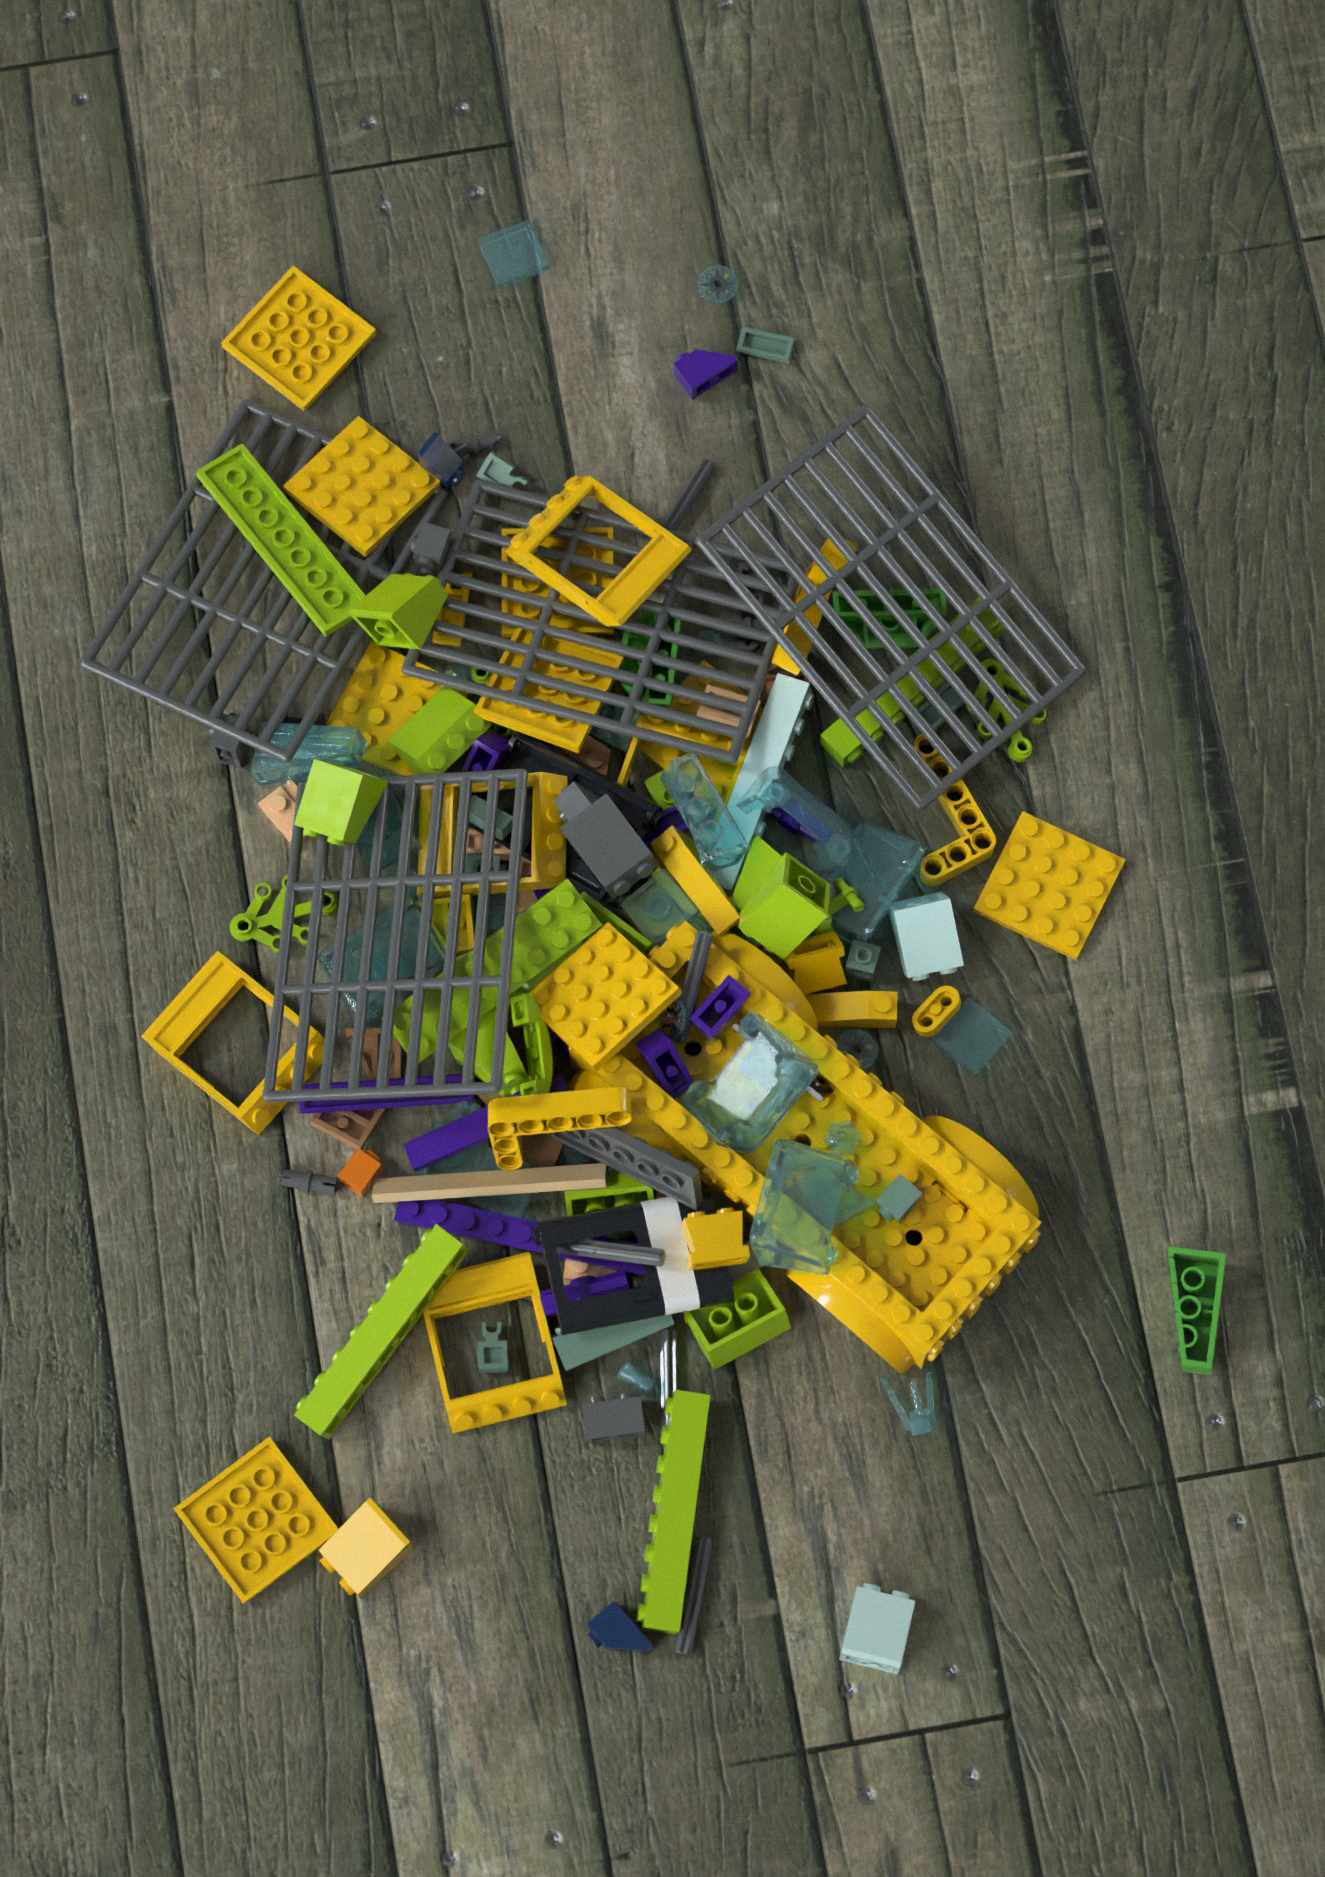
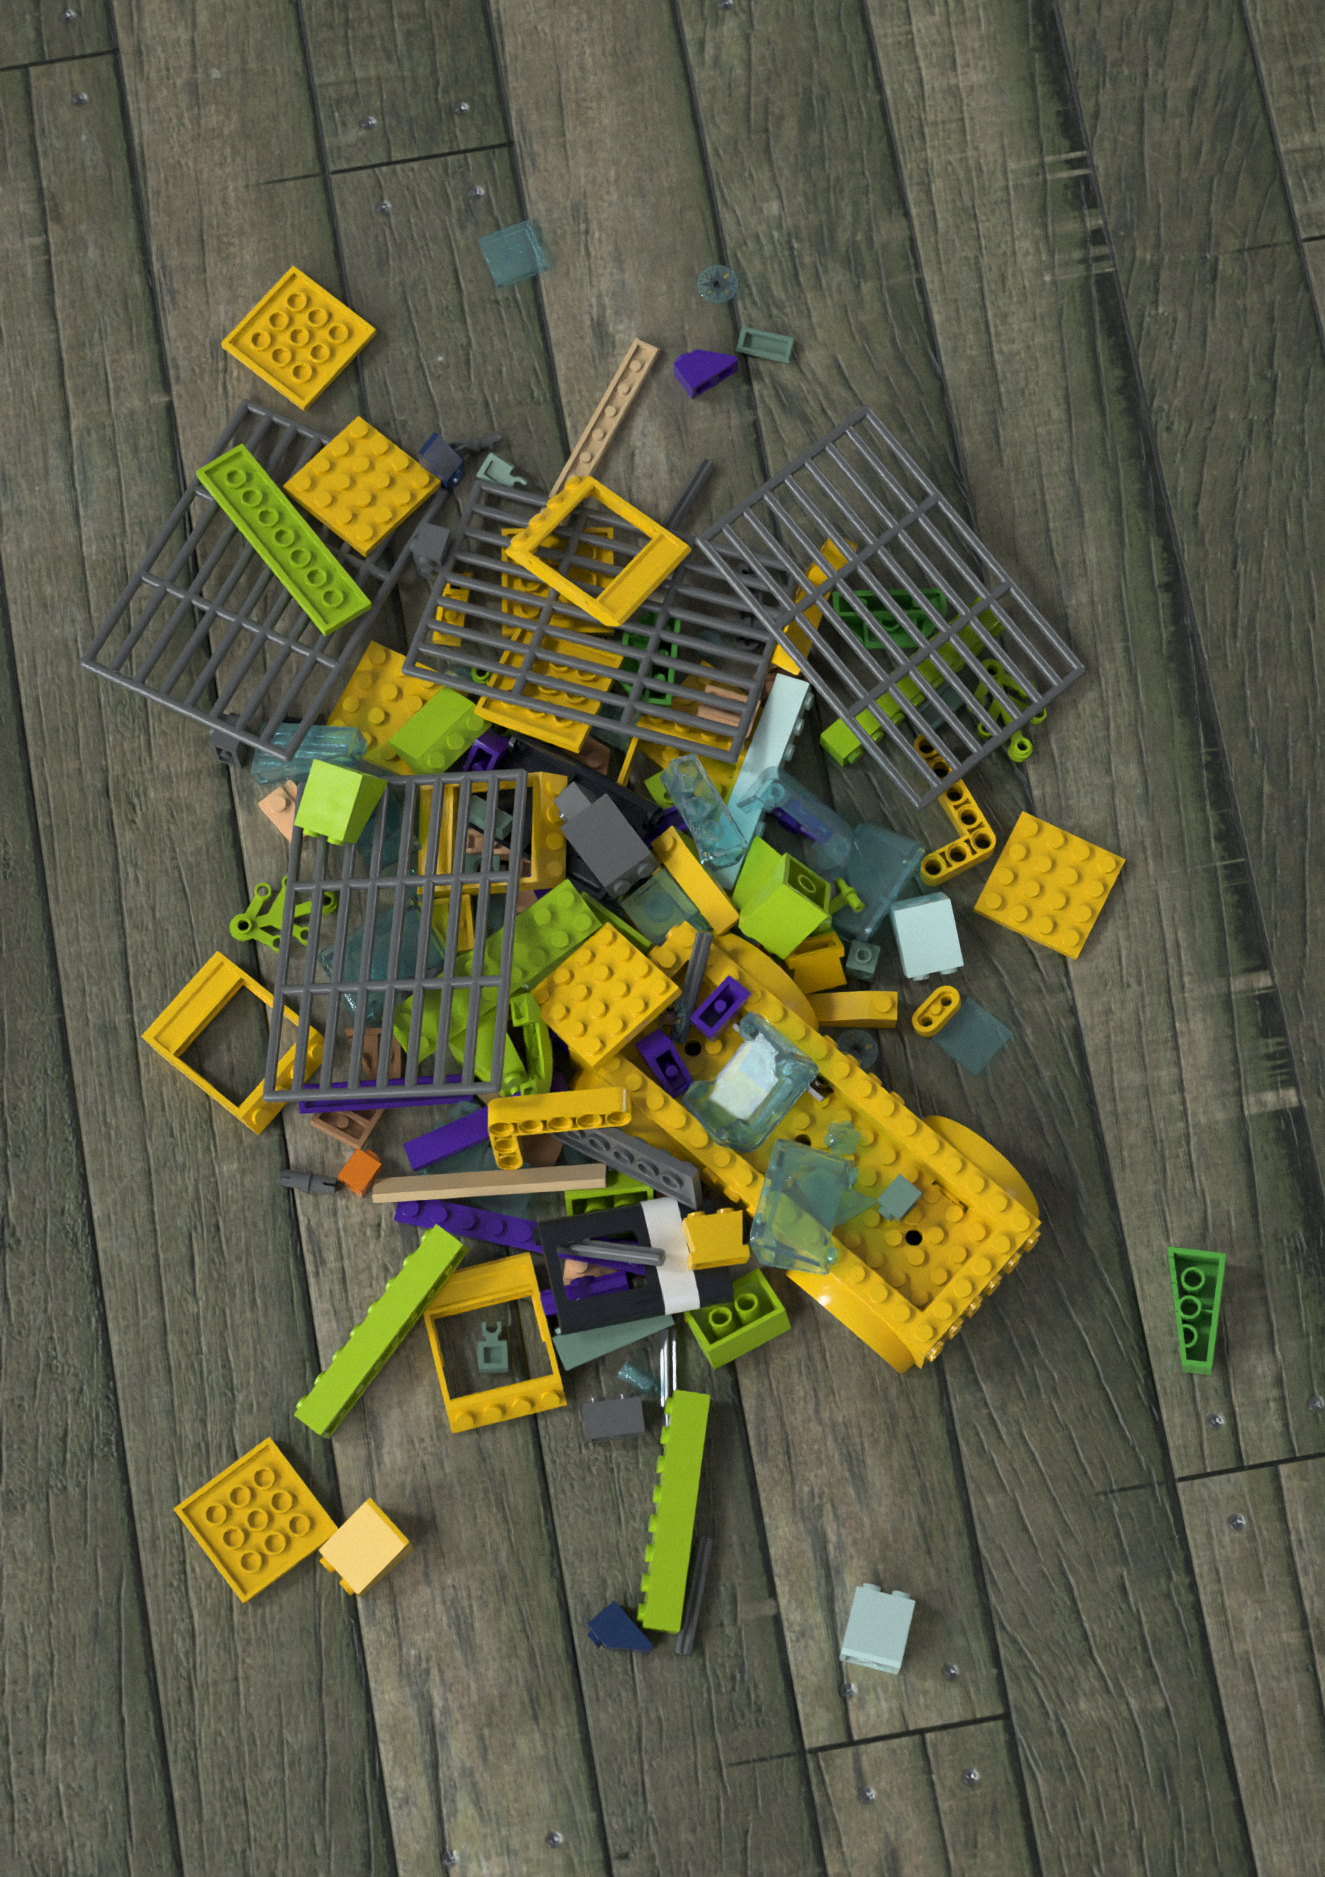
(401, 610): lime slope -> none
(608, 415): none -> tan tile
(919, 1421): clear light blue plant -> none

